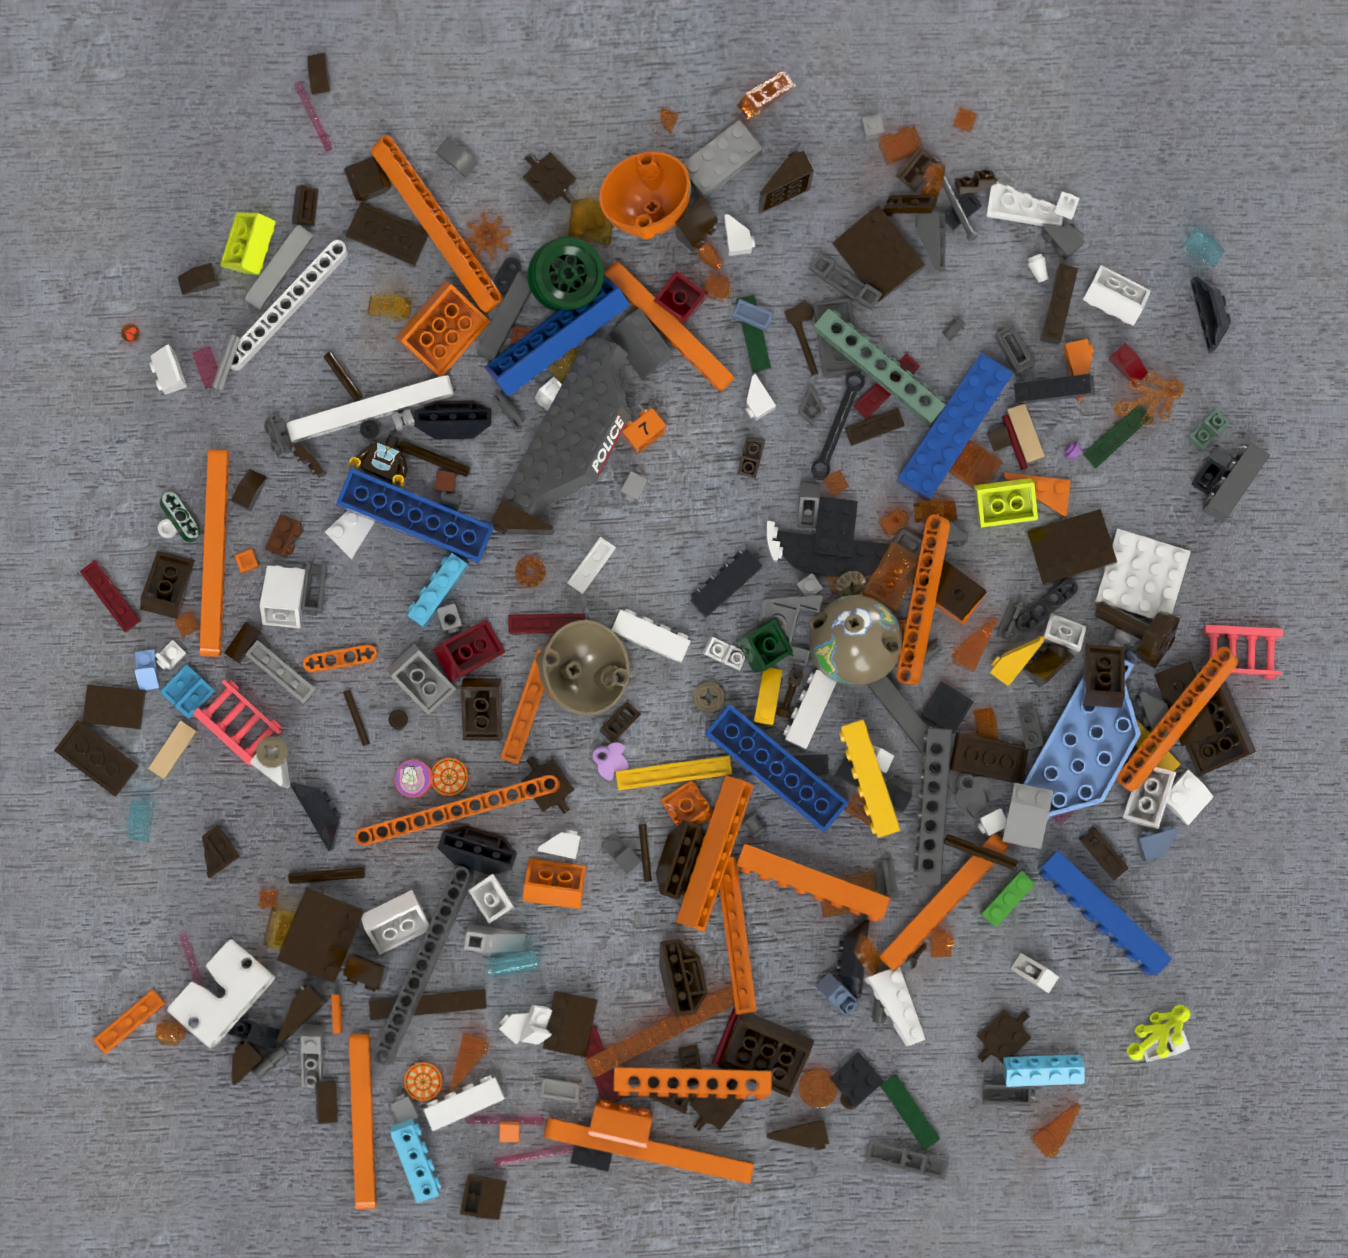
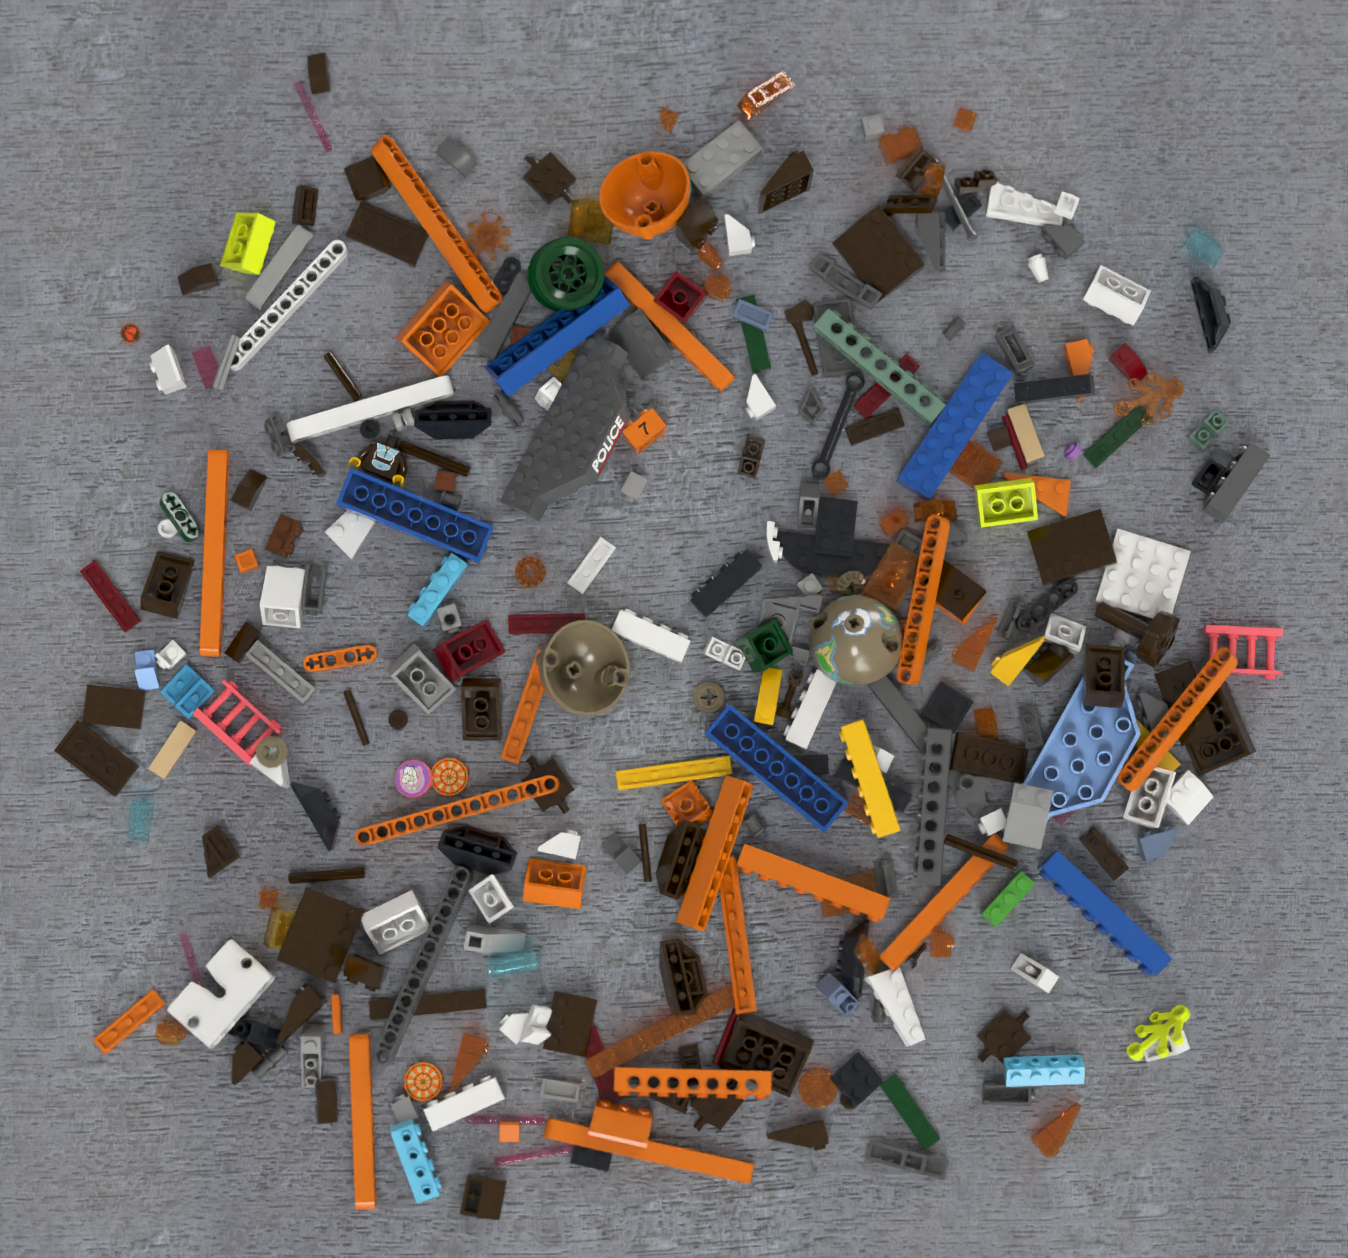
(187, 624): clear orange plate -> none
(389, 307): clear yellow slope -> none
(515, 521): dark brown slope -> none
(613, 762): lavender plate -> none
(619, 732): dark brown slope -> none
(1059, 304): dark brown arch -> none

